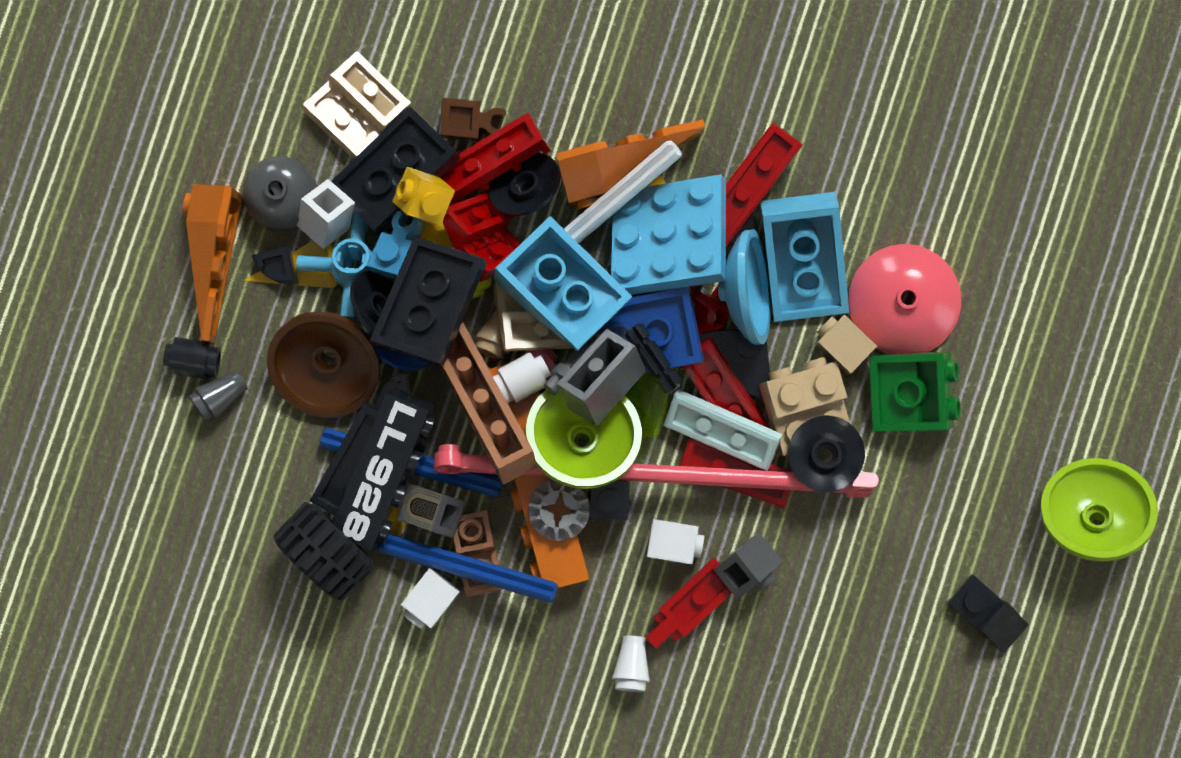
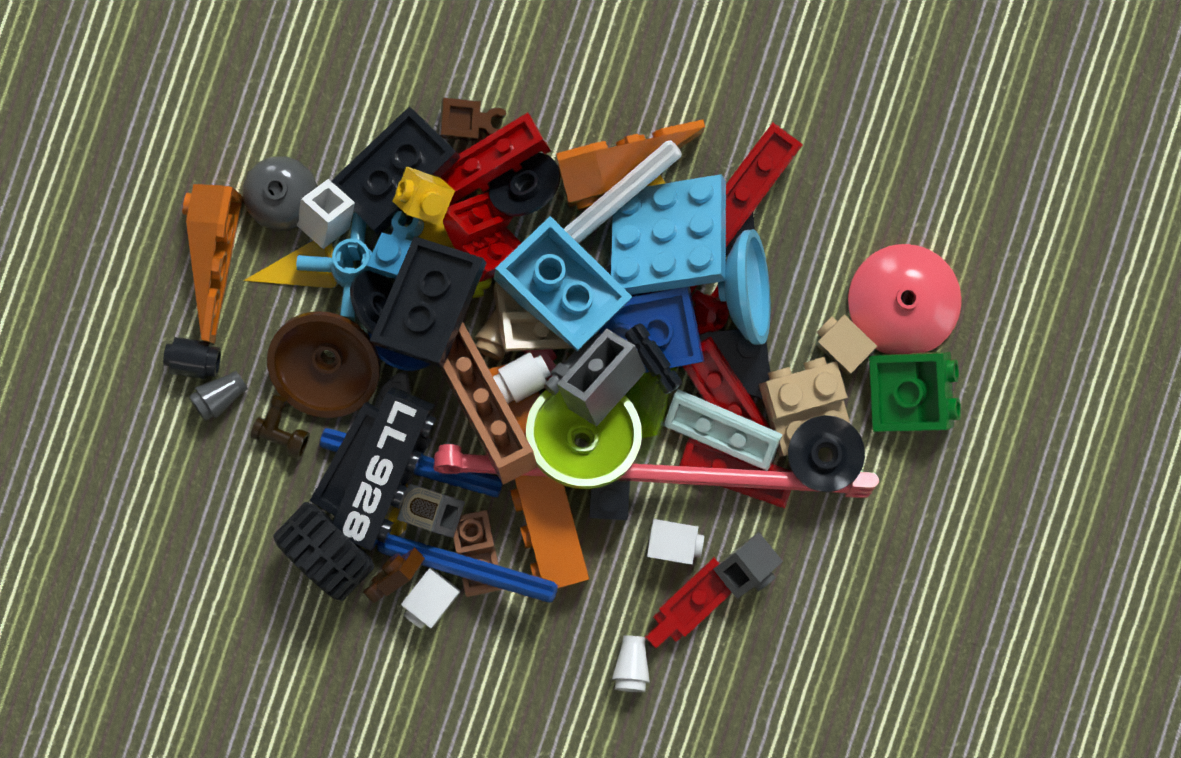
(269, 430): none -> dark brown piece
(277, 265): black tile -> none
(355, 105): slope -> none
(396, 573): none -> reddish brown plate
(544, 521): light grey gear -> none
(805, 256): medium azure slope -> none
(987, 613): black slope -> none
(1100, 492): lime dish -> none

